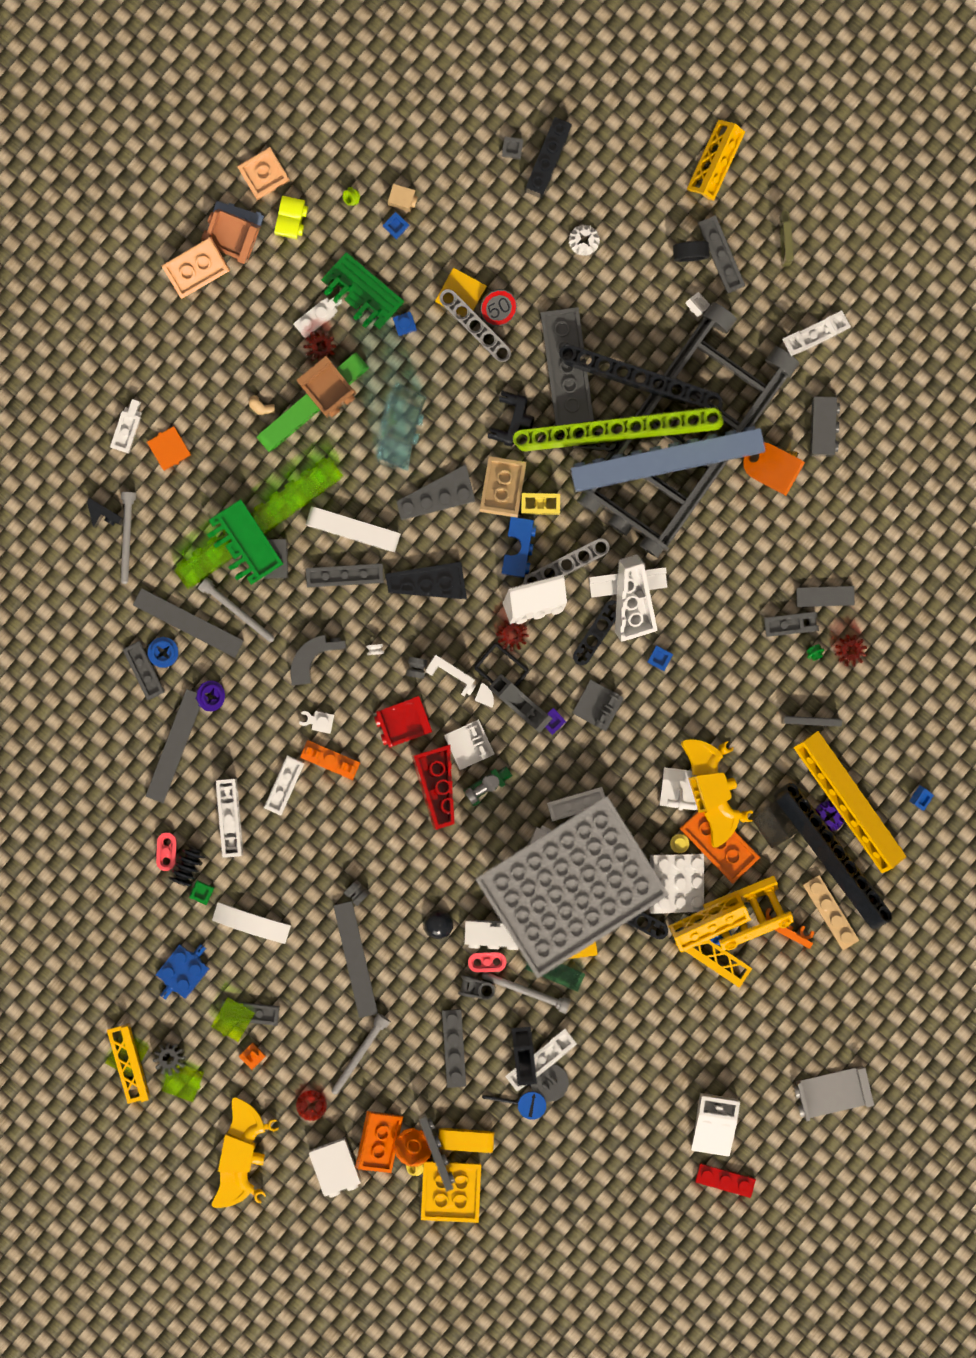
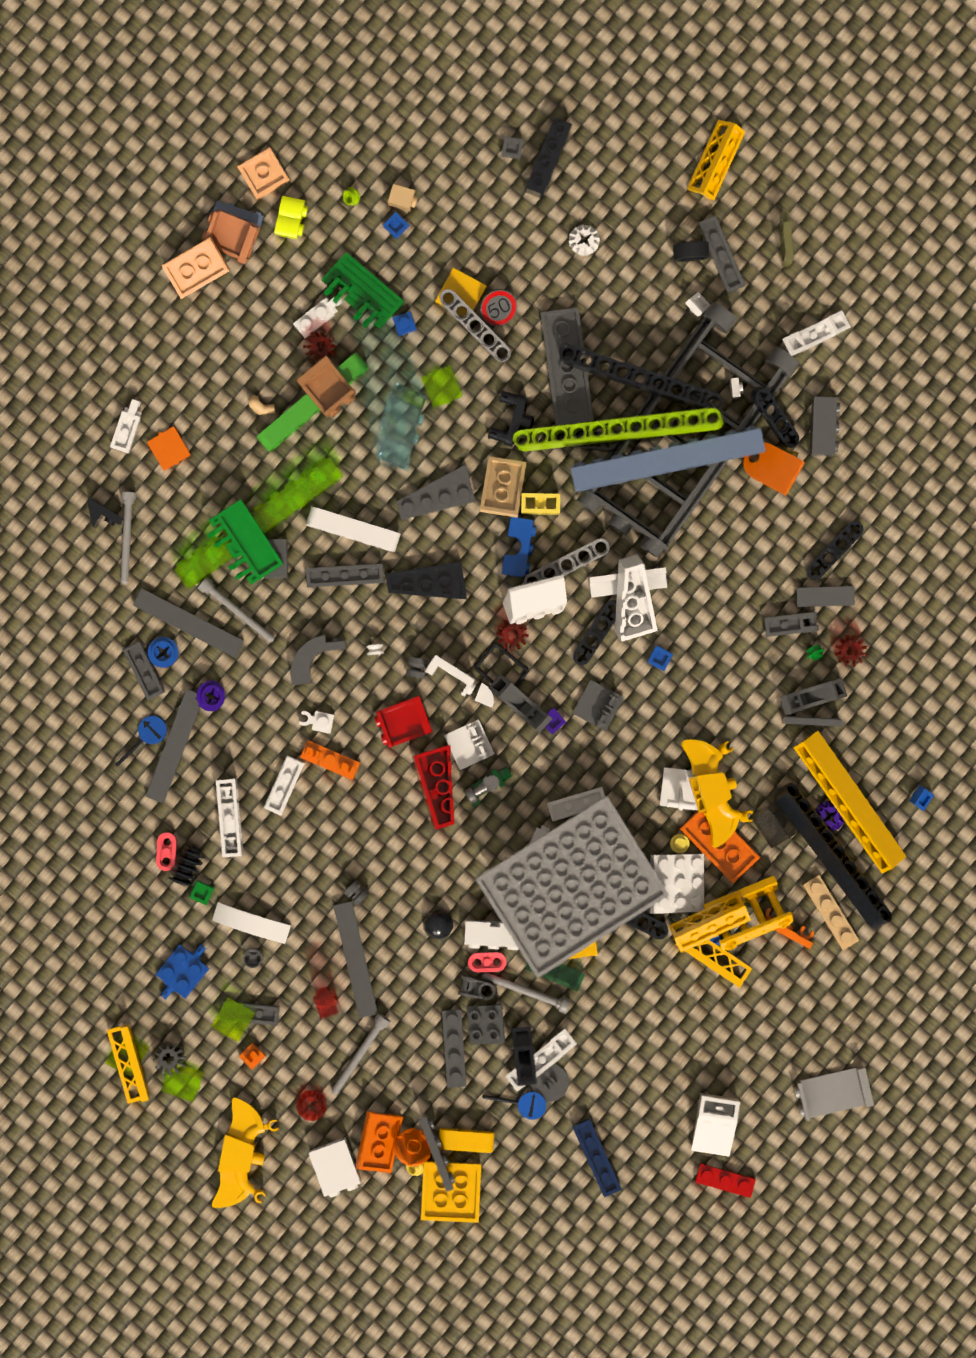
(151, 731): none -> blue piece
(252, 960): none -> dark grey wheel
(326, 1002): none -> clear red brick
(441, 387): none -> clear neon green piece
(486, 1024): none -> dark grey hinge
(596, 1158): none -> dark blue plate
(736, 388): none -> white plate
(777, 415): none -> black beam
(813, 696): none -> dark grey arch
(836, 552): none -> black beam

